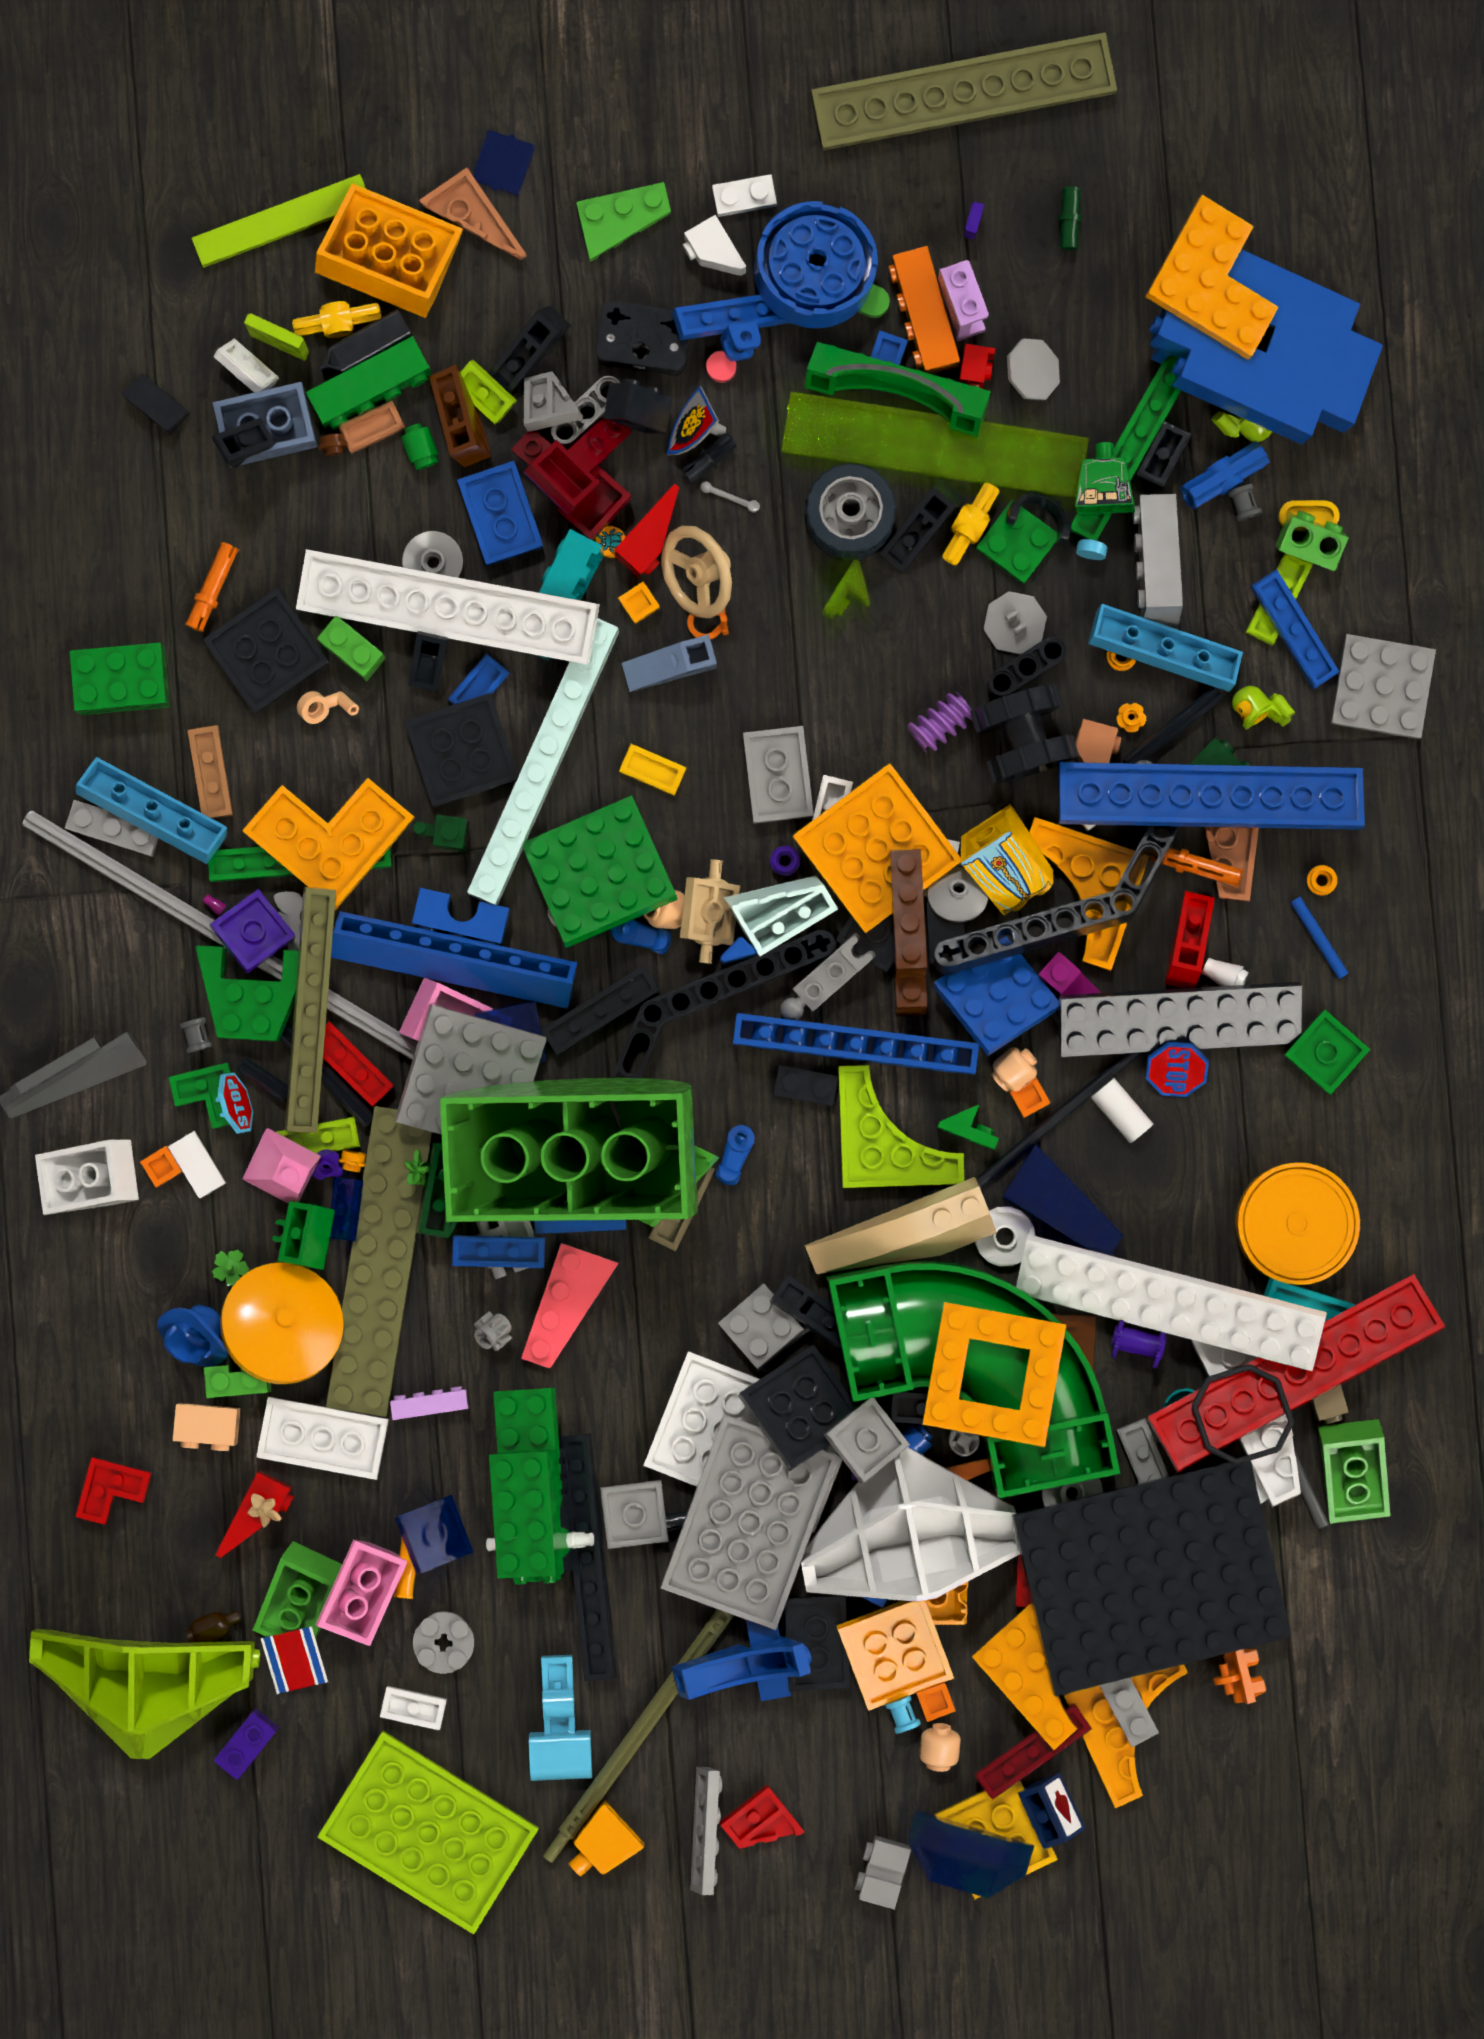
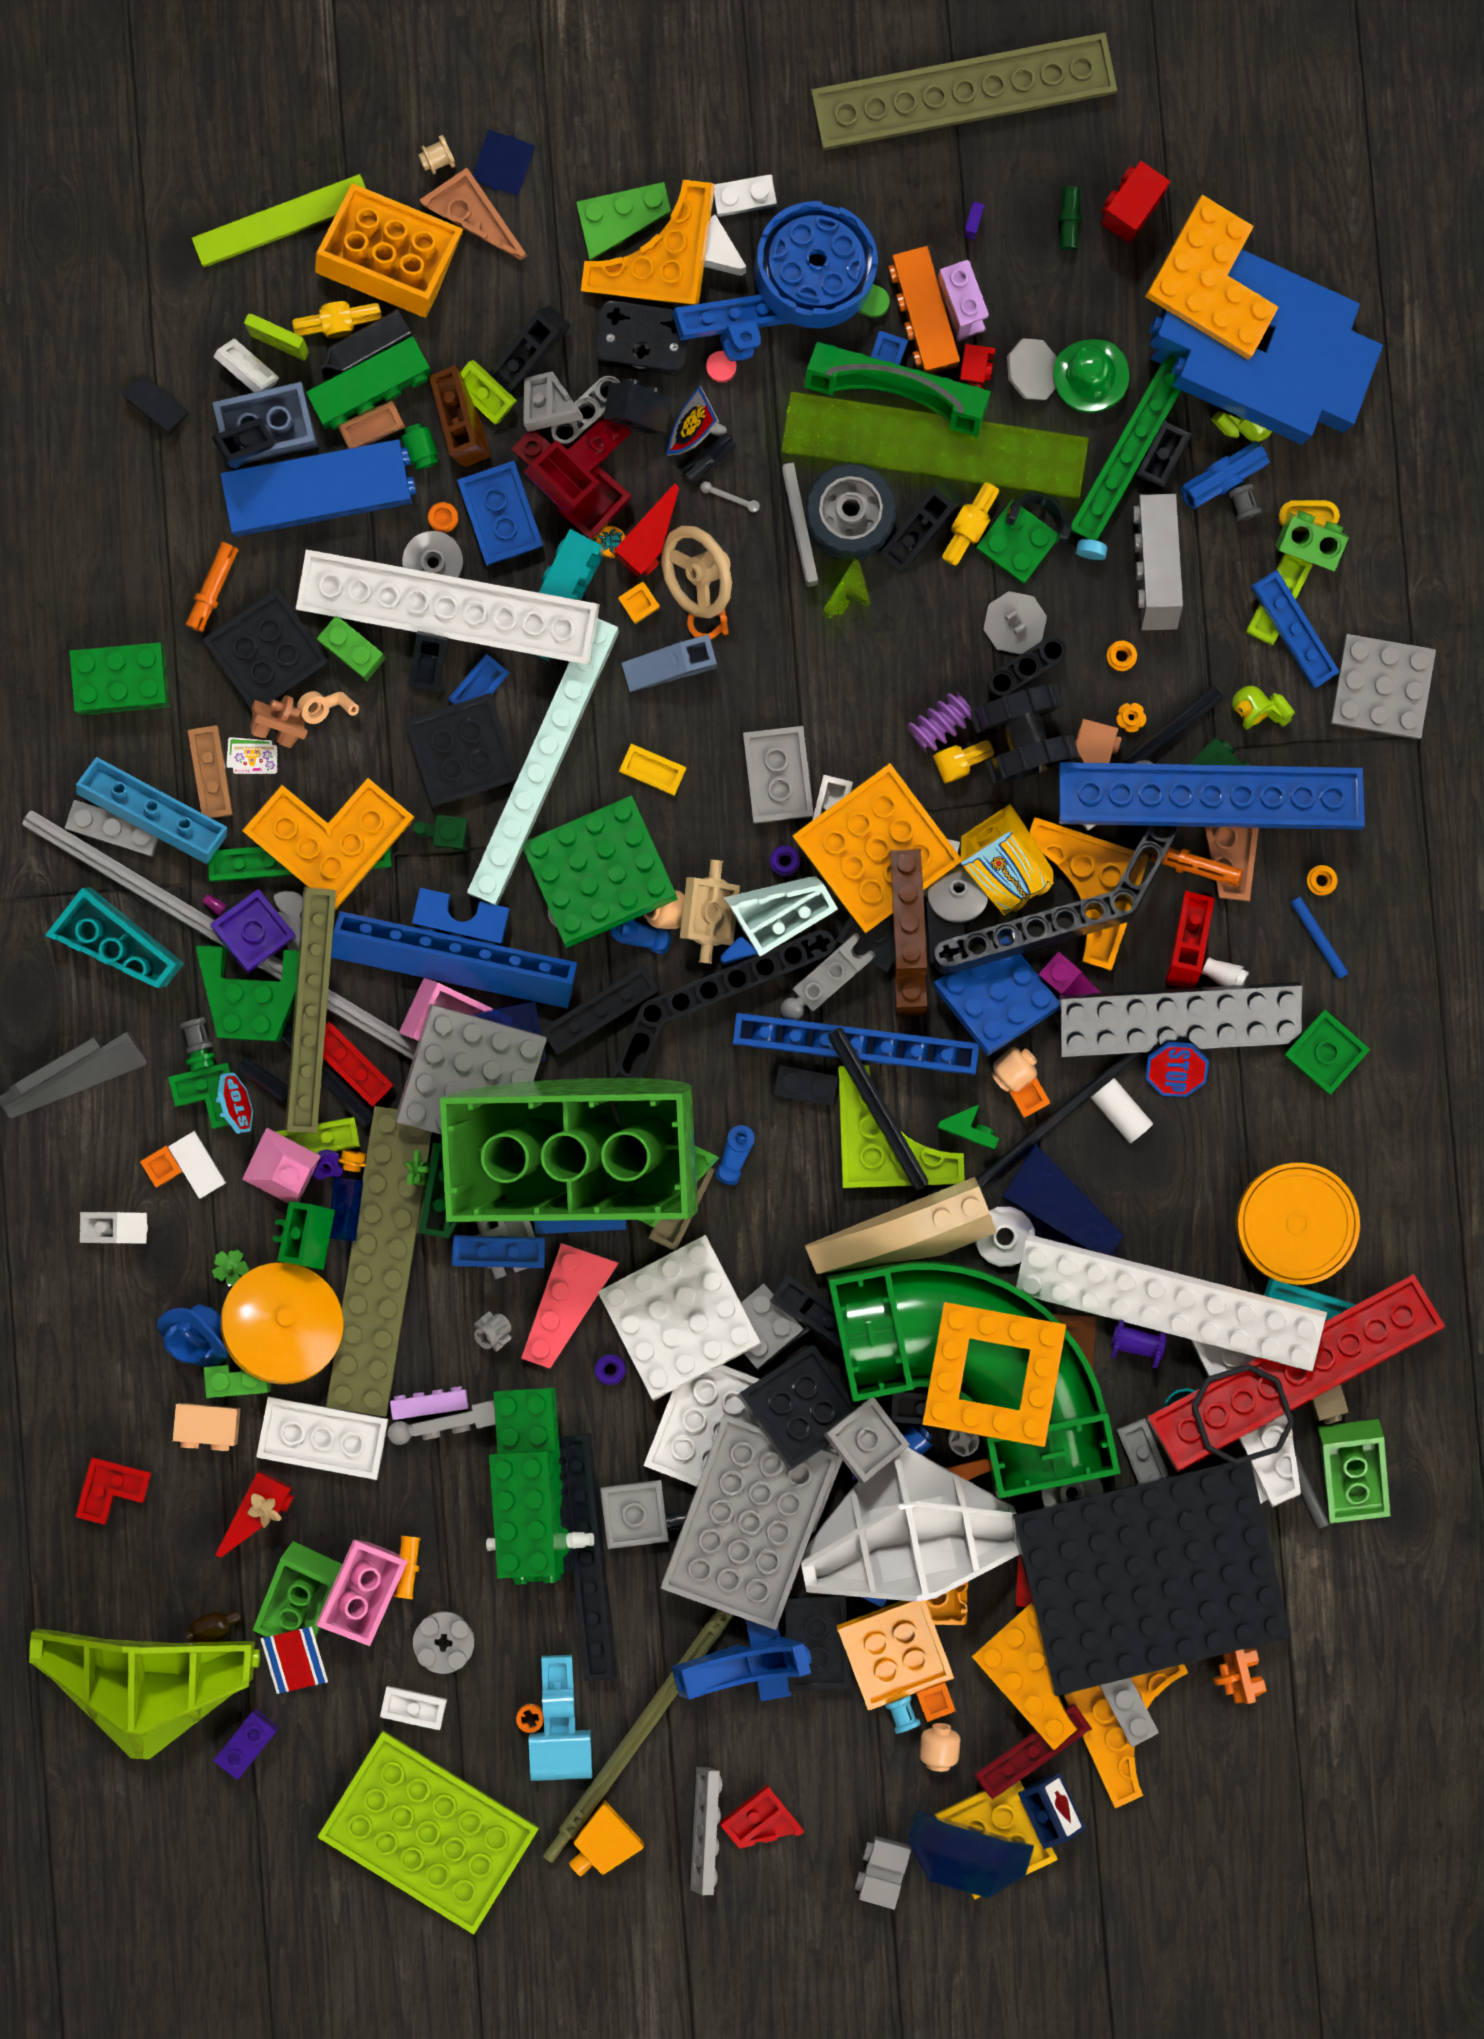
(87, 1176): white slope -> none
(108, 935): none -> teal wedge
(113, 1227): none -> white slope
(200, 1059): none -> green plate
(251, 756): none -> white sticker
(278, 716): none -> nougat hips
(317, 488): none -> blue brick
(332, 444): reddish brown plate -> none
(434, 1534): clear blue plate -> none
(436, 156): none -> tan brick
(443, 517): none -> orange tile
(482, 1415): none -> light grey plate
(526, 1726): none -> orange bush
(610, 1359): none -> dark purple plate
(669, 264): none -> light orange plate
(679, 1317): none -> white plate
(799, 525): none -> light grey tile
(878, 1108): none -> black axle
(955, 763): none -> yellow axle
(1091, 375): none -> green hat
(1104, 484): green torso -> none
(1132, 206): none -> red brick
(1165, 647): dark azure piece -> none

